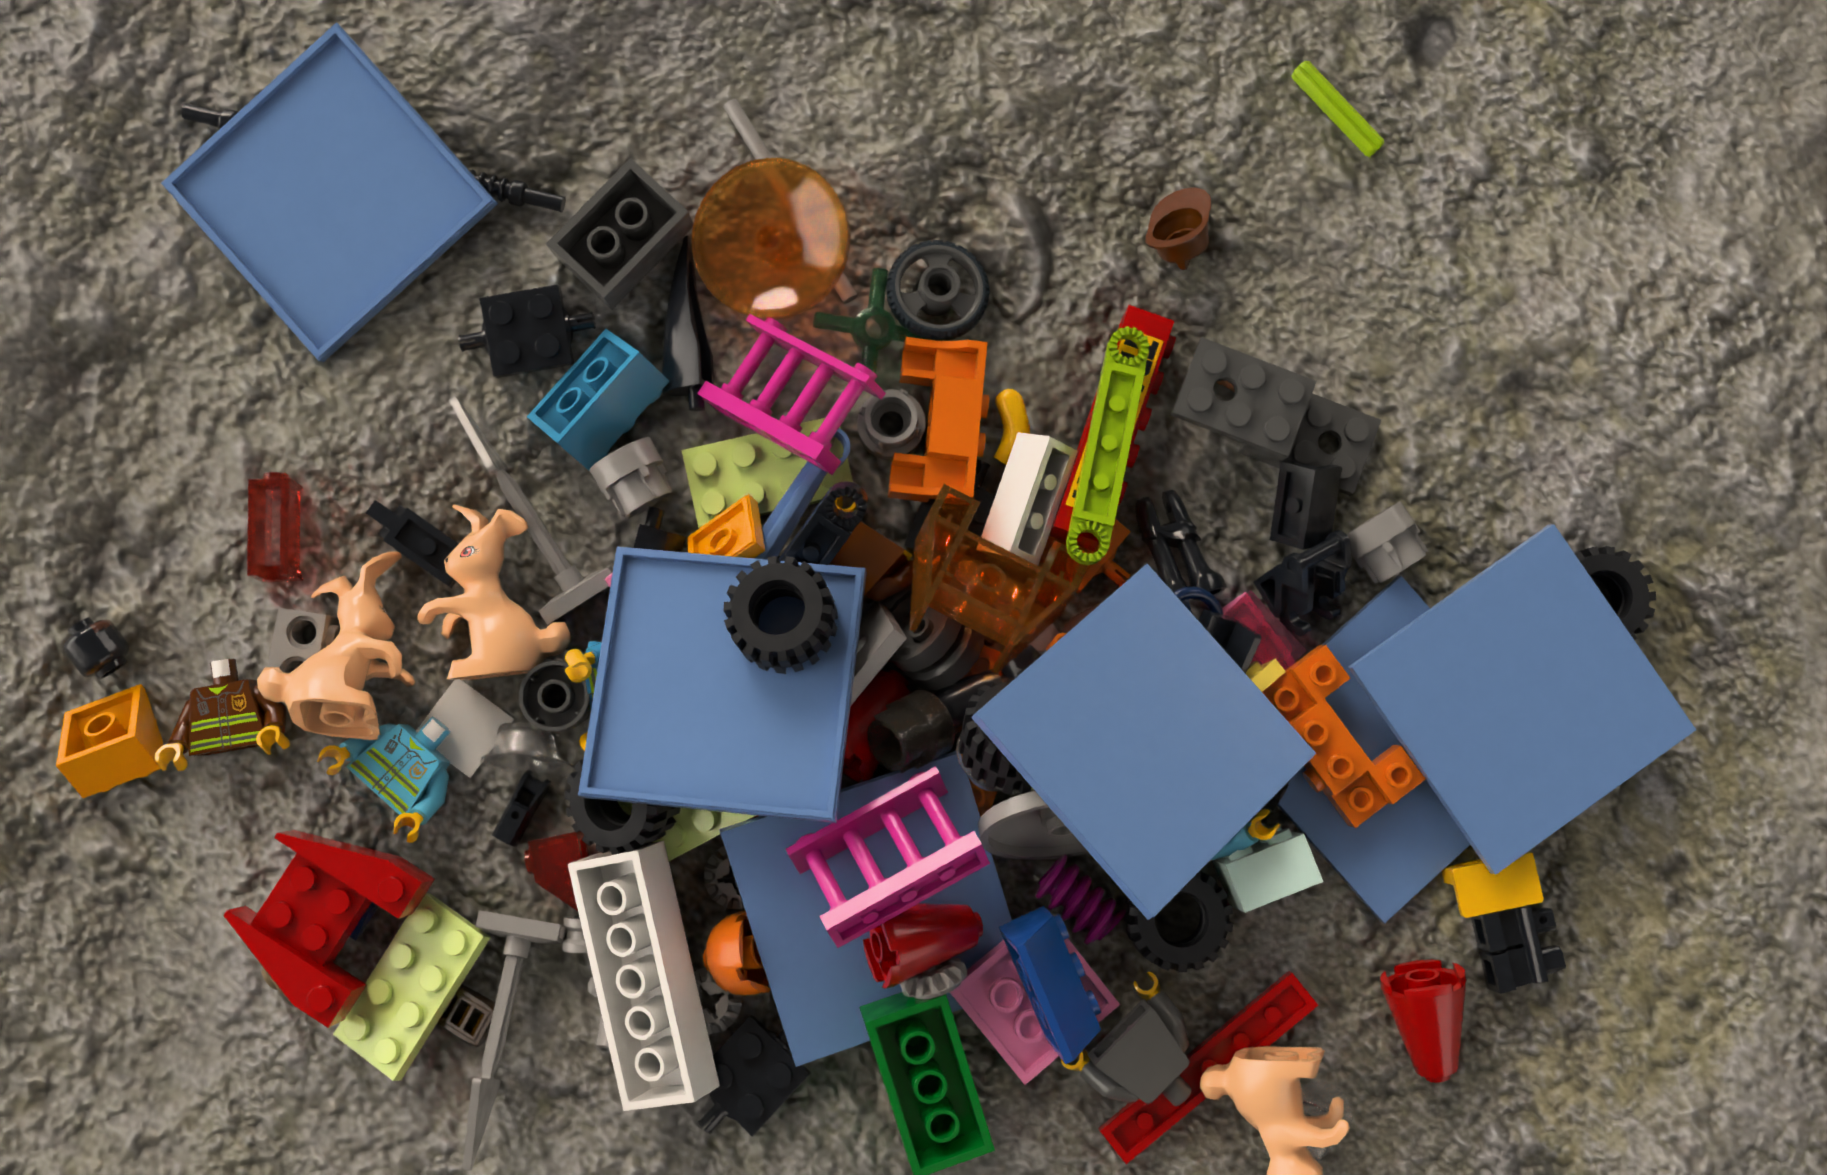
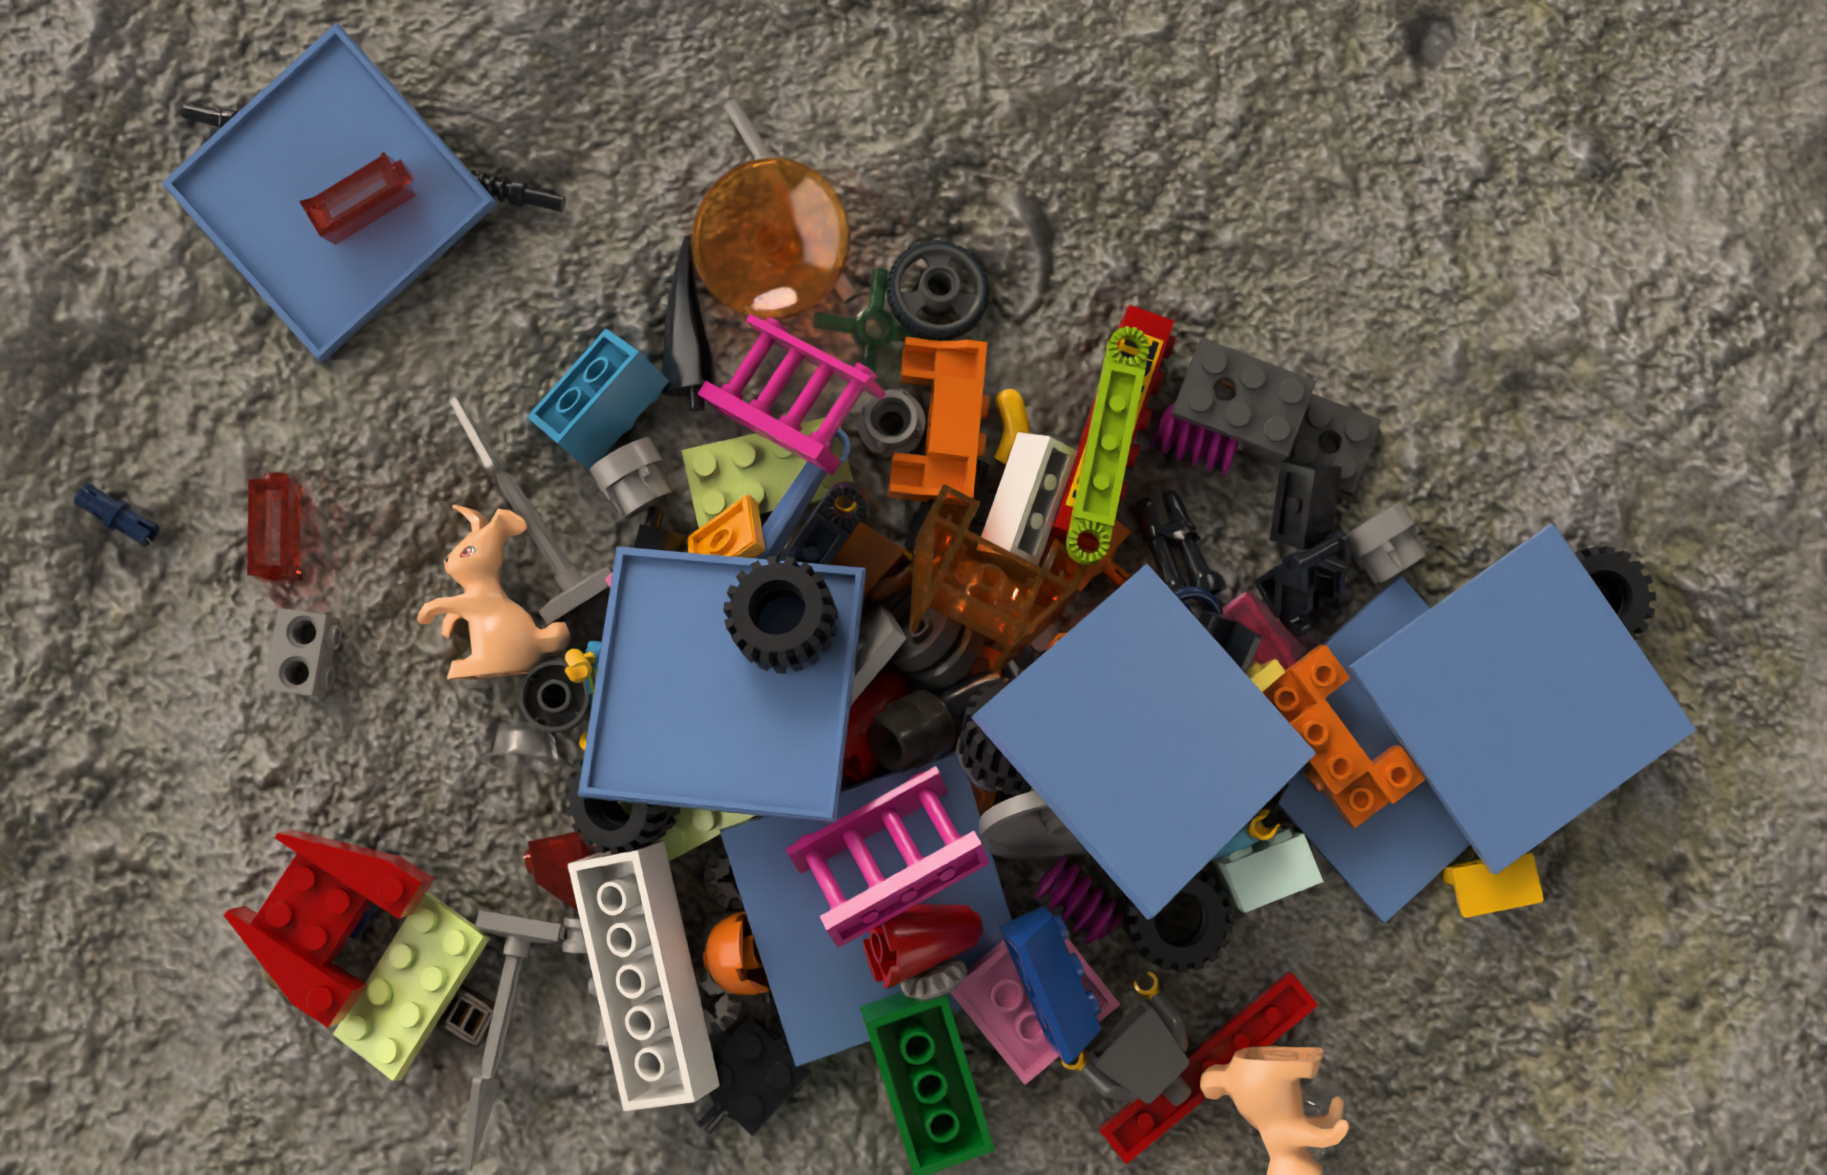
(96, 648): black head -> none
(109, 742): light orange slope -> none
(116, 514): none -> dark blue pin
(224, 719): torso -> none
(328, 687): light nougat animal -> none
(360, 198): none -> clear red window
(400, 769): medium azure torso -> none
(415, 539): black hinge -> none
(472, 725): white sticker -> none
(519, 814): black bar -> none
(527, 331): black plate -> none
(621, 233): dark grey brick -> none
(1180, 226): reddish brown piece -> none
(1194, 440): none -> magenta piece
(1337, 108): lime axle -> none
(1428, 1014): red cone -> none
(1513, 947): black hips -> none

